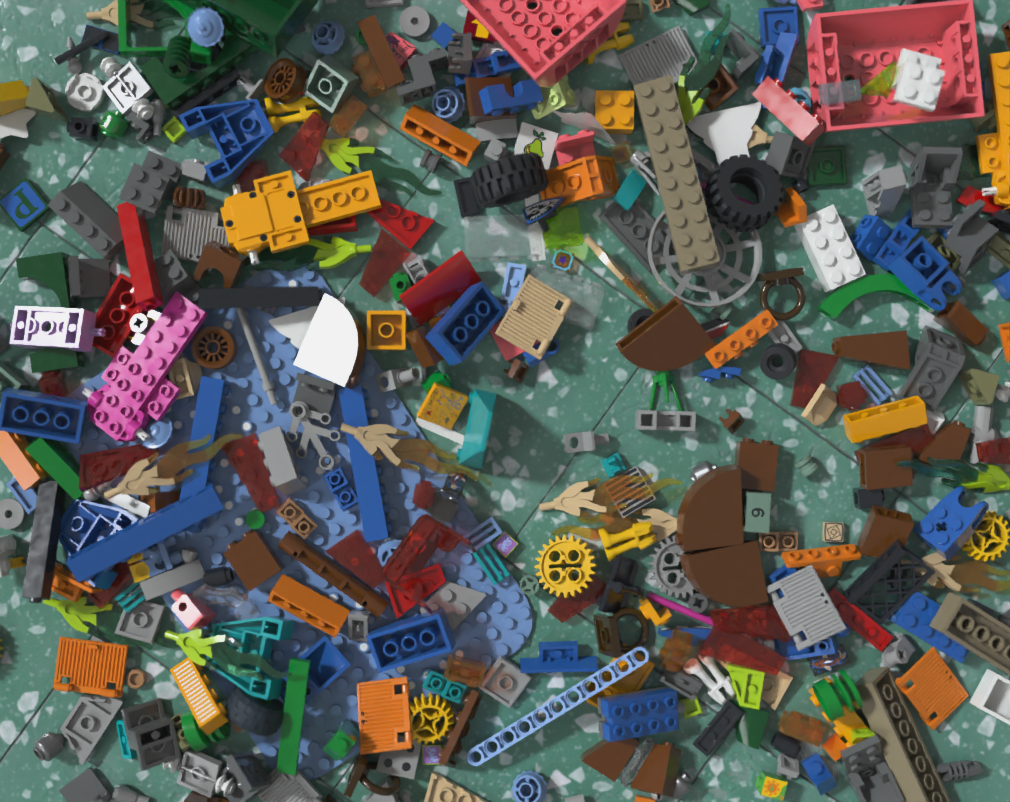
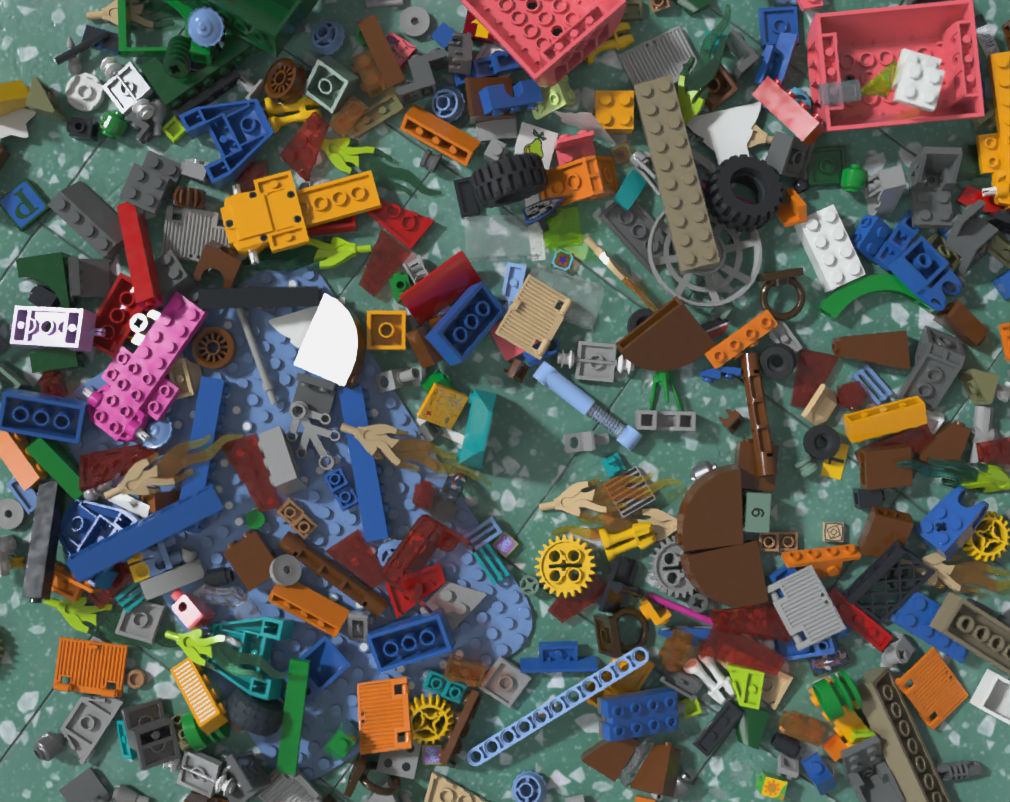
(43, 297): none -> black brick
(279, 576): none -> light grey piece
(377, 114): none -> olive plate
(430, 431): none -> dark grey tile
(585, 404): none -> light blue piece
(595, 361): none -> light grey plate
(758, 415): none -> reddish brown piece
(810, 442): none -> black tyre
(834, 466): none -> yellow sticker
(854, 178): none -> green head
(985, 36): none -> sticker

